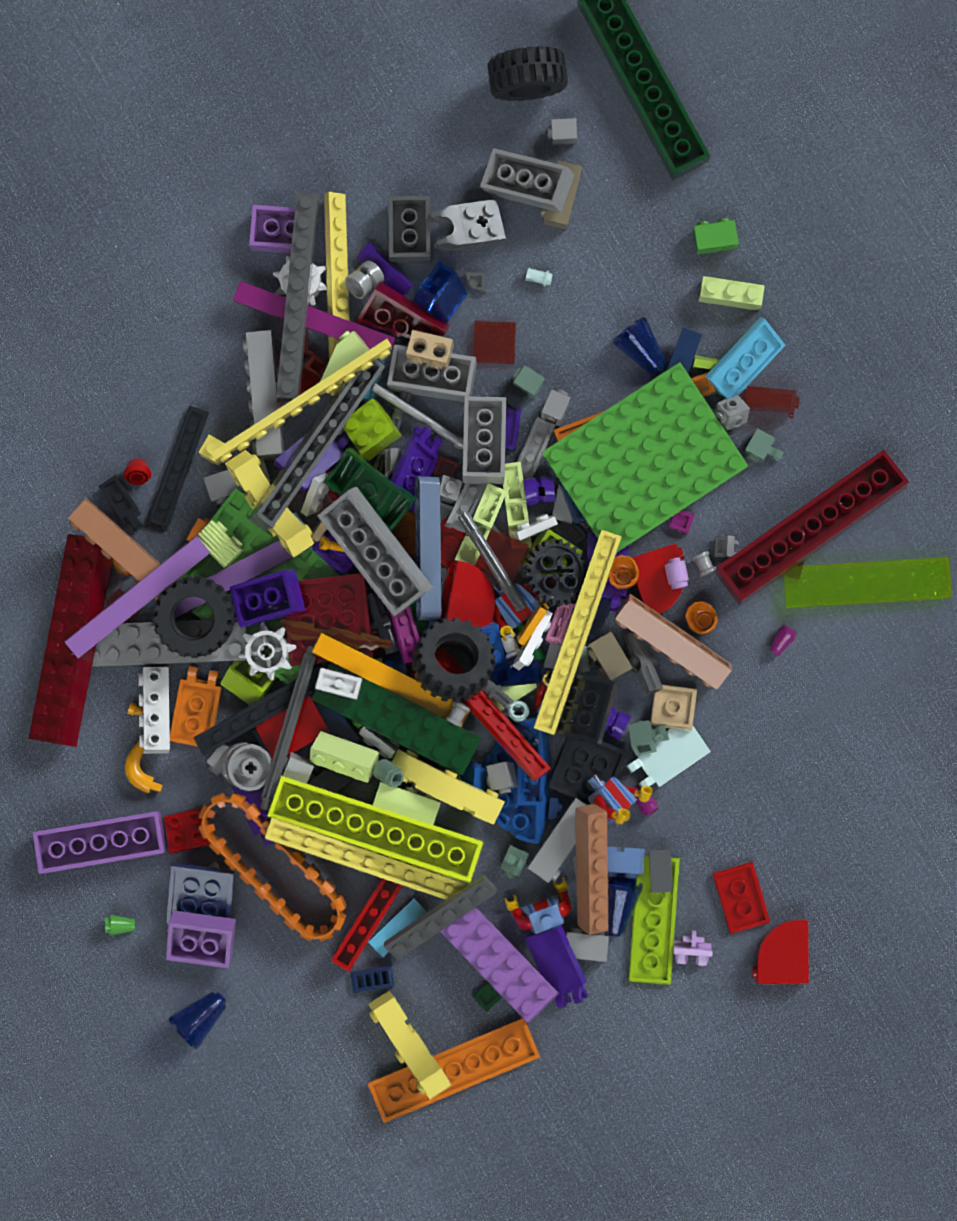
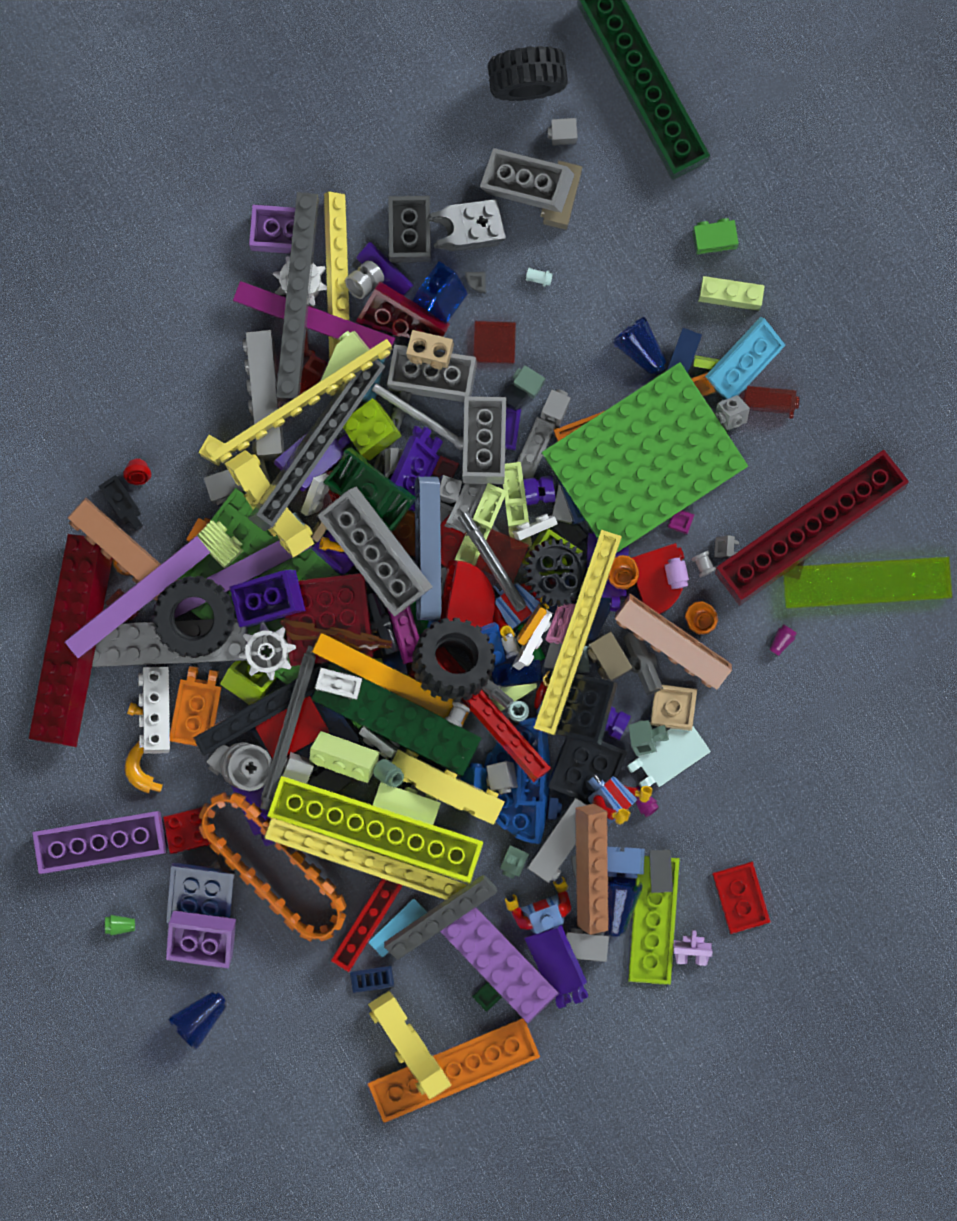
(178, 467): black tile -> none
(761, 446): sand green brick -> none
(783, 955): red brick -> none

